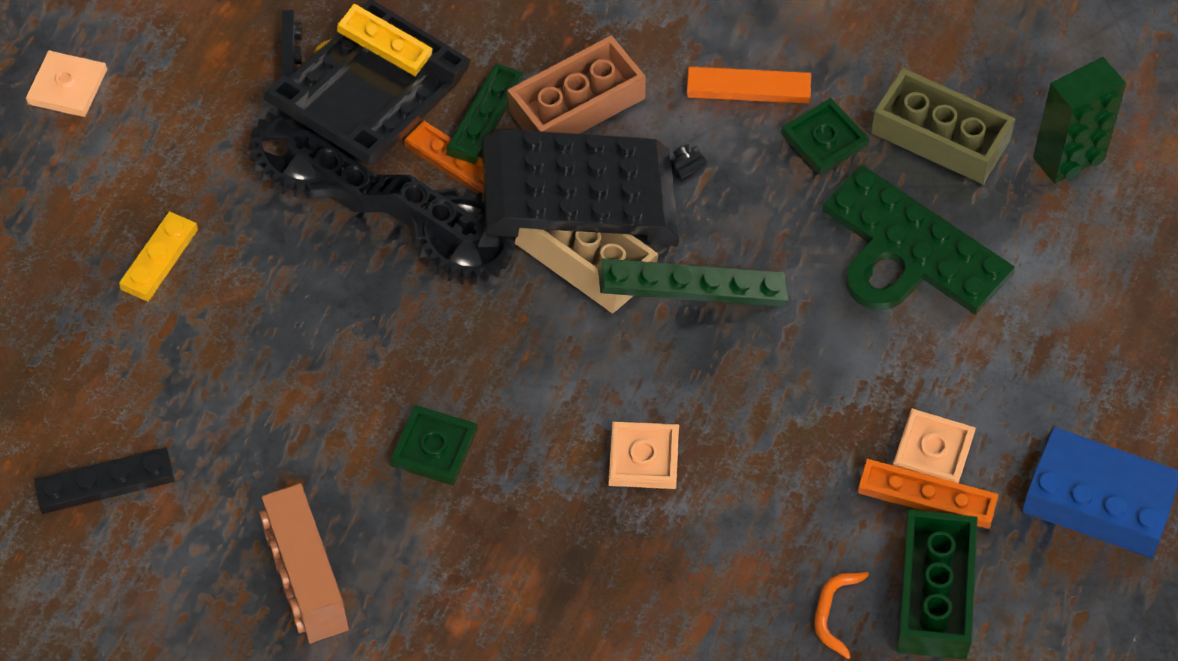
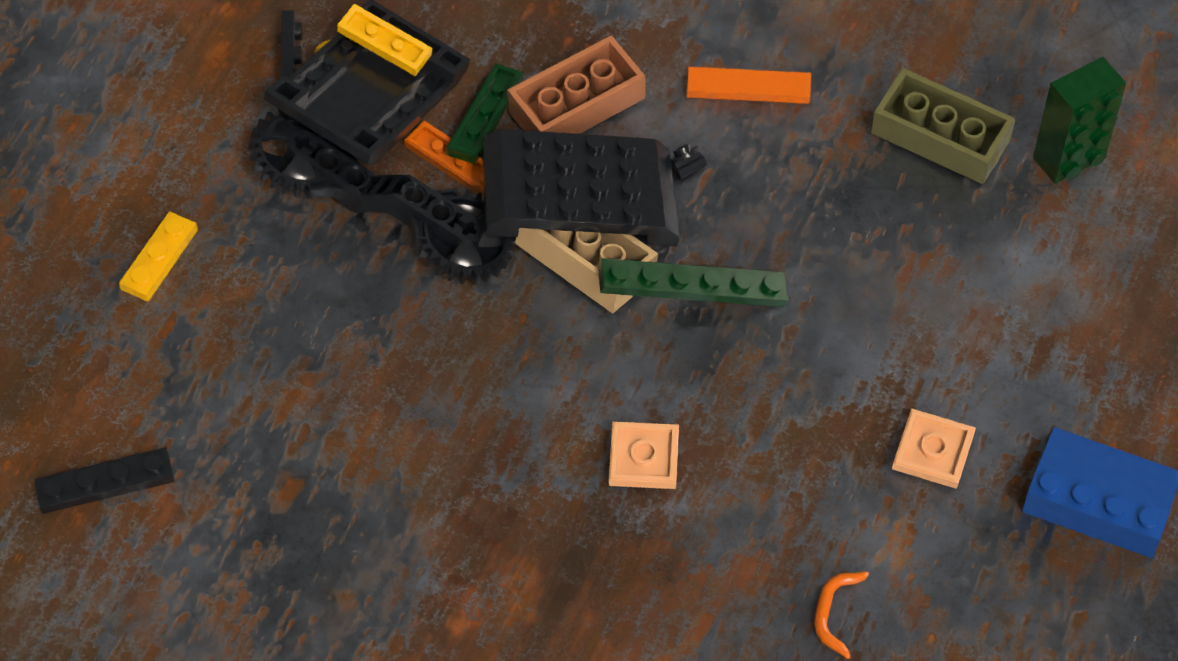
(66, 83): light nougat plate -> none
(302, 564): nougat brick -> none
(434, 445): dark green plate -> none
(825, 136): dark green plate -> none
(917, 240): dark green plate -> none
(926, 492): orange plate -> none
(937, 585): dark green brick -> none

